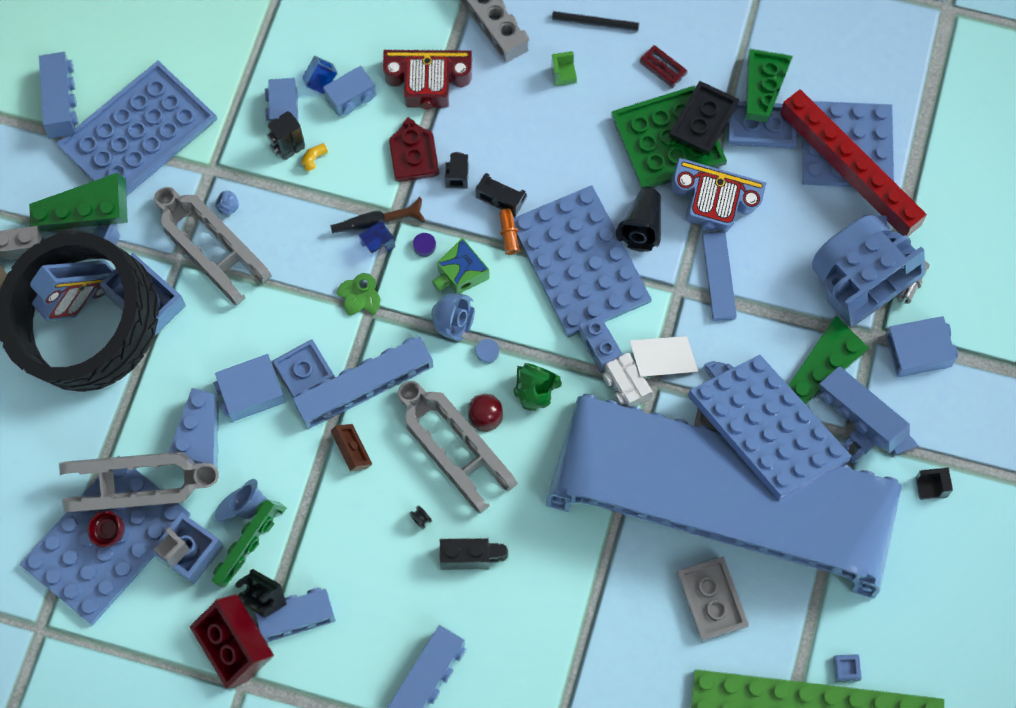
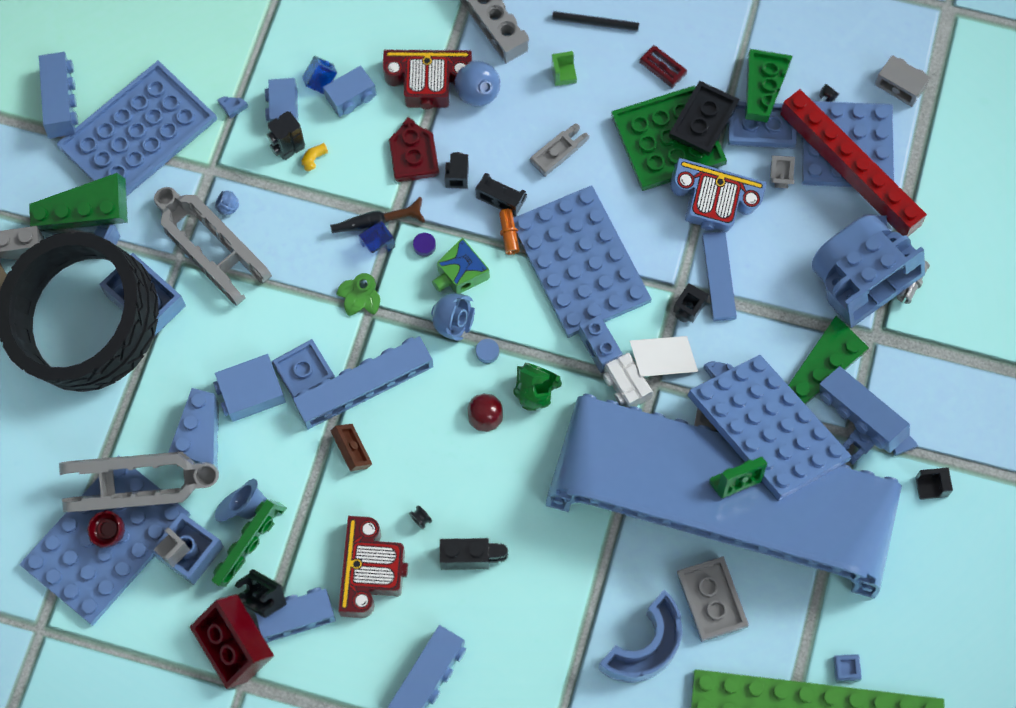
(67, 287): medium blue brick -> none
(232, 106): none -> medium blue tile
(369, 568): none -> brick
(421, 402): light grey piece -> none
(477, 83): none -> medium blue cylinder
(558, 150): none -> light grey hinge
(642, 222): black cone -> none
(652, 660): none -> medium blue brick
(690, 297): none -> black brick
(739, 478): none -> green bracket
(782, 171): none -> light grey bracket
(830, 92): none -> black hinge
(902, 80): none -> light grey brick
(921, 346): medium blue brick -> none

